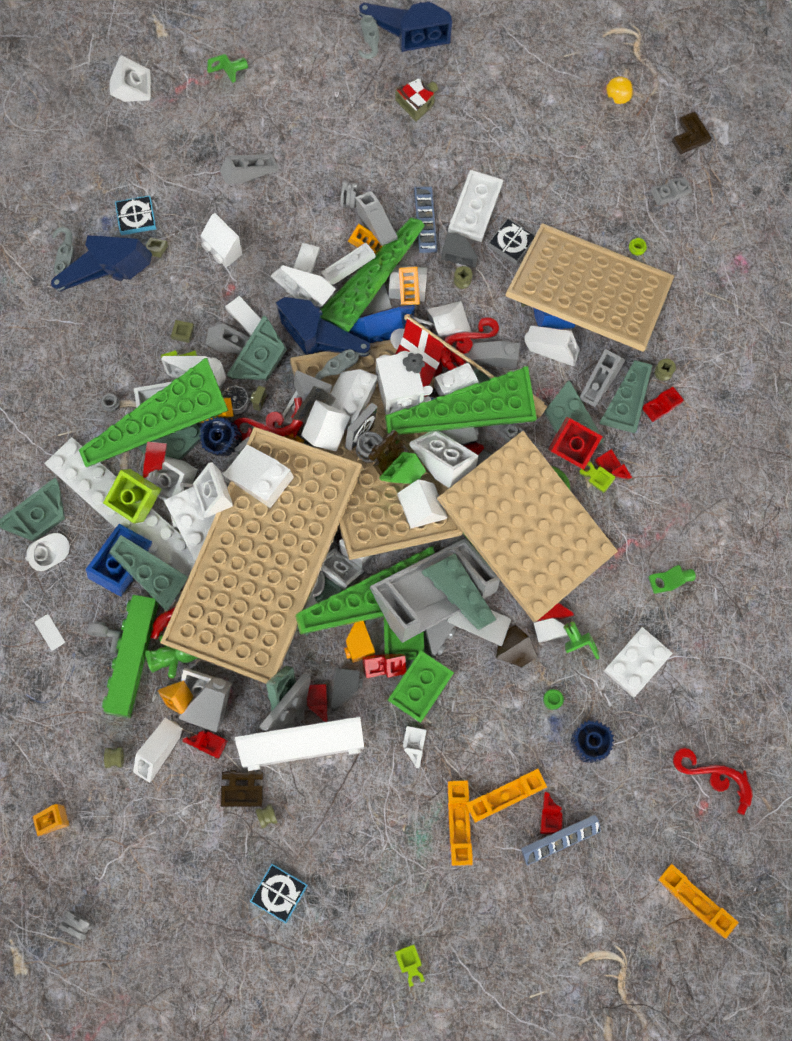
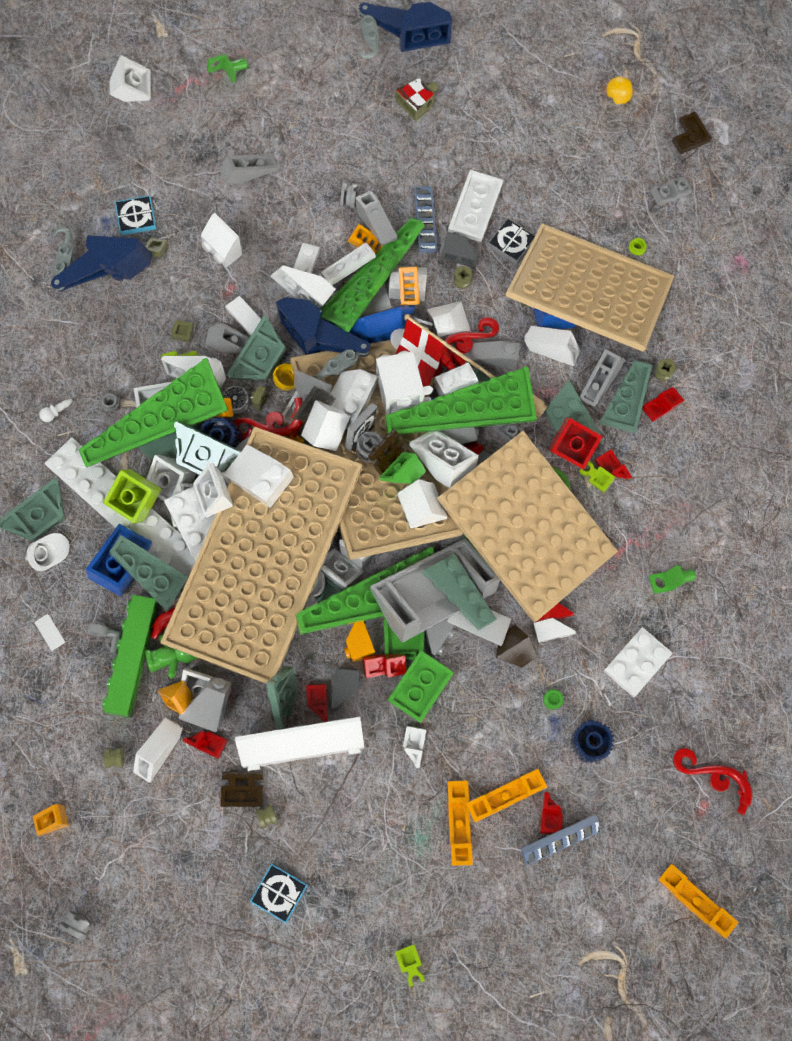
(48, 413): none -> white bar
(154, 457): red slope -> none
(199, 449): none -> wing
(284, 377): none -> yellow hair
(290, 708): light grey wing -> none
(410, 365): dark grey plant -> none
(579, 640): bright green bracket -> none

